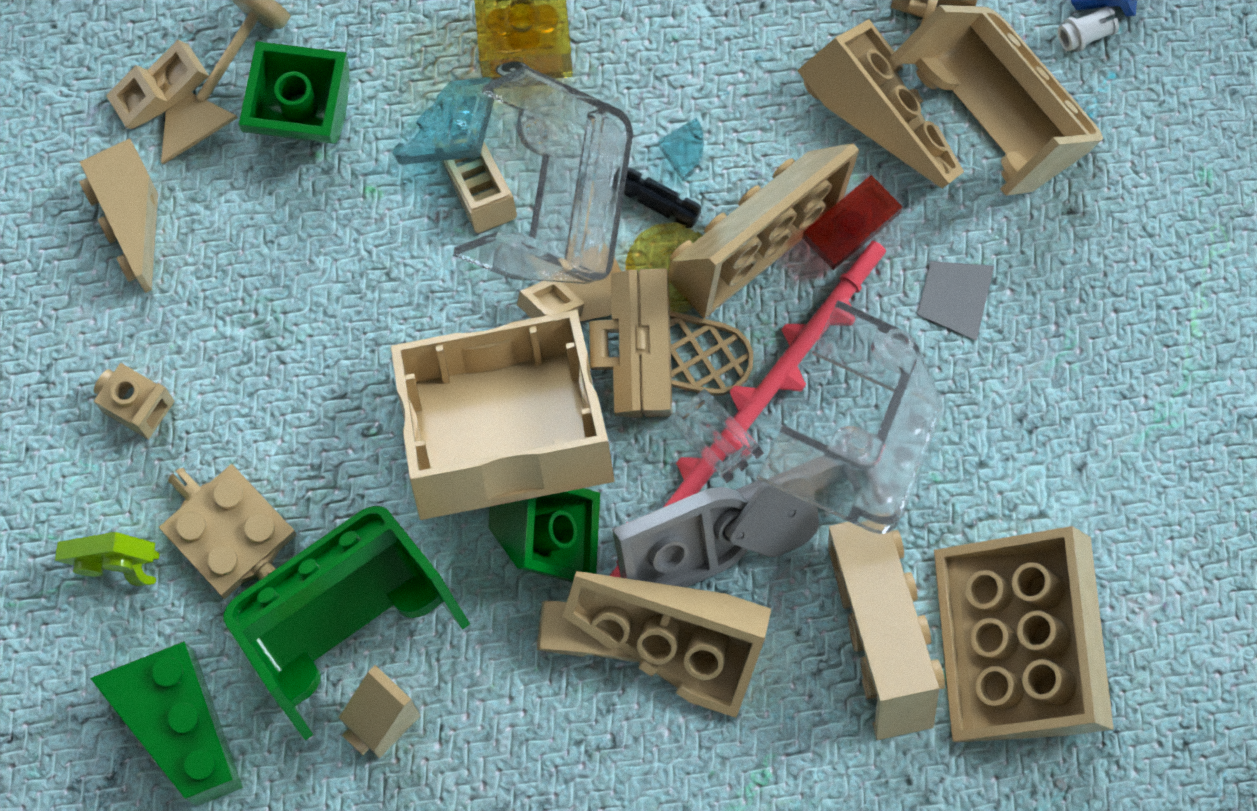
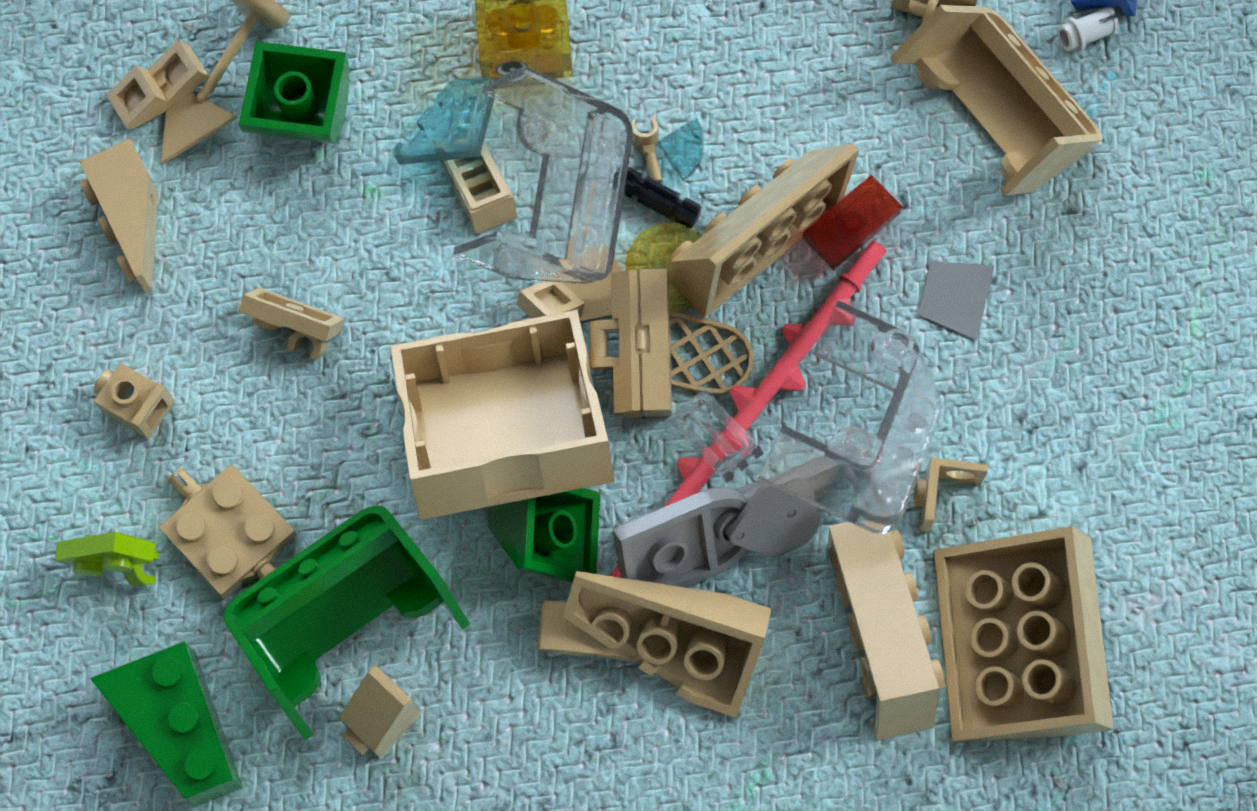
(277, 311): none -> tan plate
(647, 143): none -> tan hand
(864, 89): tan wedge -> none
(926, 489): none -> tan bracket

